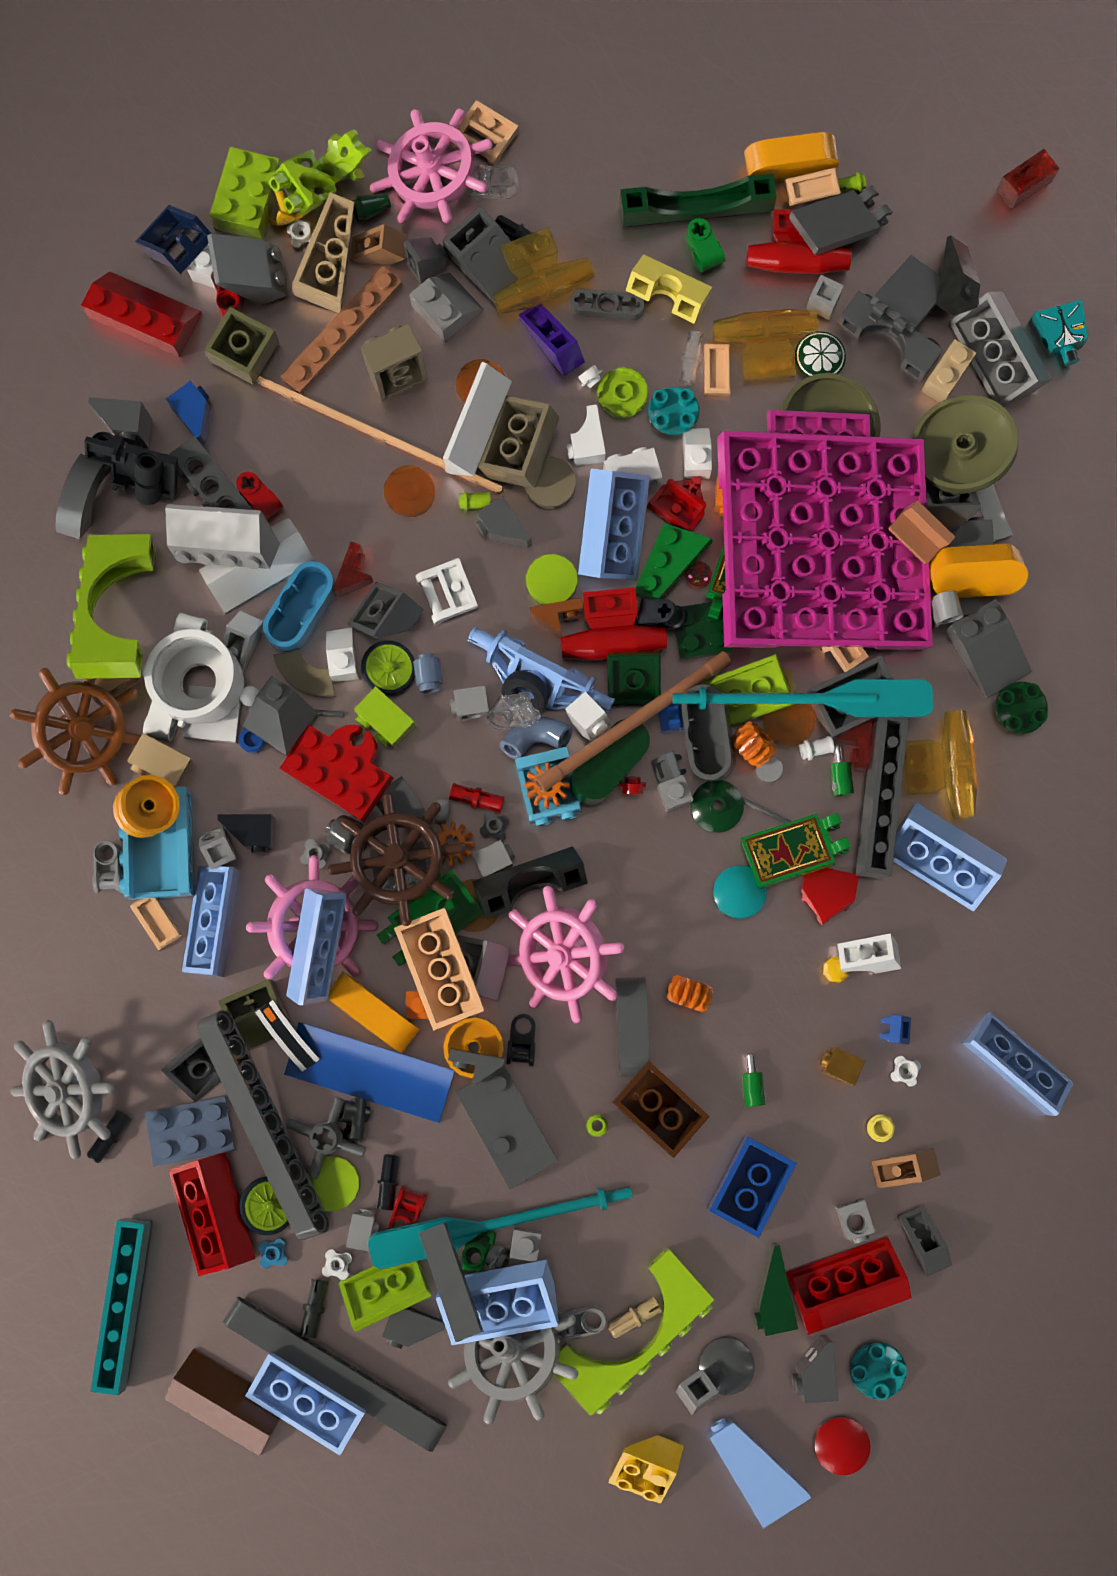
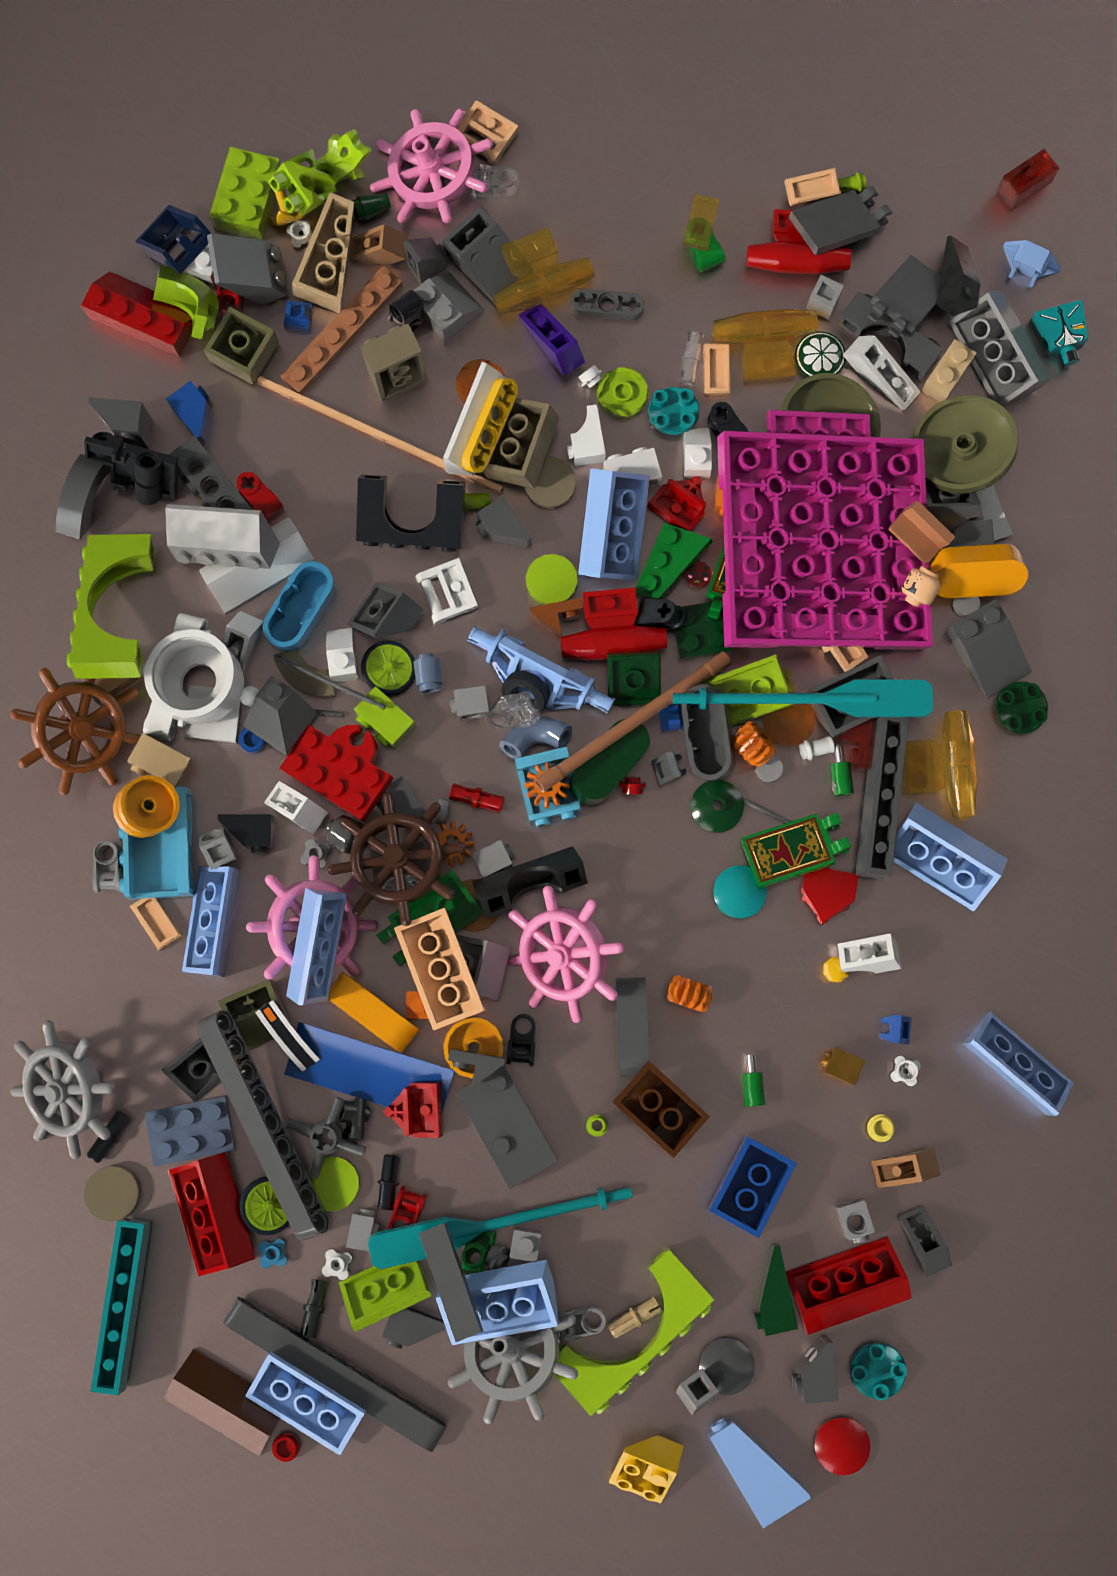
(111, 1193): none -> dark tan tile
(190, 295): none -> lime arch
(285, 1447): none -> red plate
(296, 807): none -> white arch
(298, 316): none -> blue tile
(330, 682): none -> dark grey piece
(349, 578): clear red slope -> none
(377, 526): none -> black arch
(407, 310): none -> black piece
(409, 491): clear orange tile -> none
(418, 1110): none -> red slope
(486, 422): none -> yellow beam
(491, 819): dark grey plate -> none
(511, 228): black axle -> none
(588, 717): white slope -> none
(654, 277): light yellow arch -> none
(674, 793): light grey brick -> none
(701, 222): none -> clear yellow tile
(731, 420): none -> black piece
(740, 197): dark green arch -> none
(792, 155): light orange plant -> none
(881, 370): none -> white slope
(921, 586): none -> light nougat head
(945, 608): light grey piece -> none
(1030, 260): none -> light blue piece

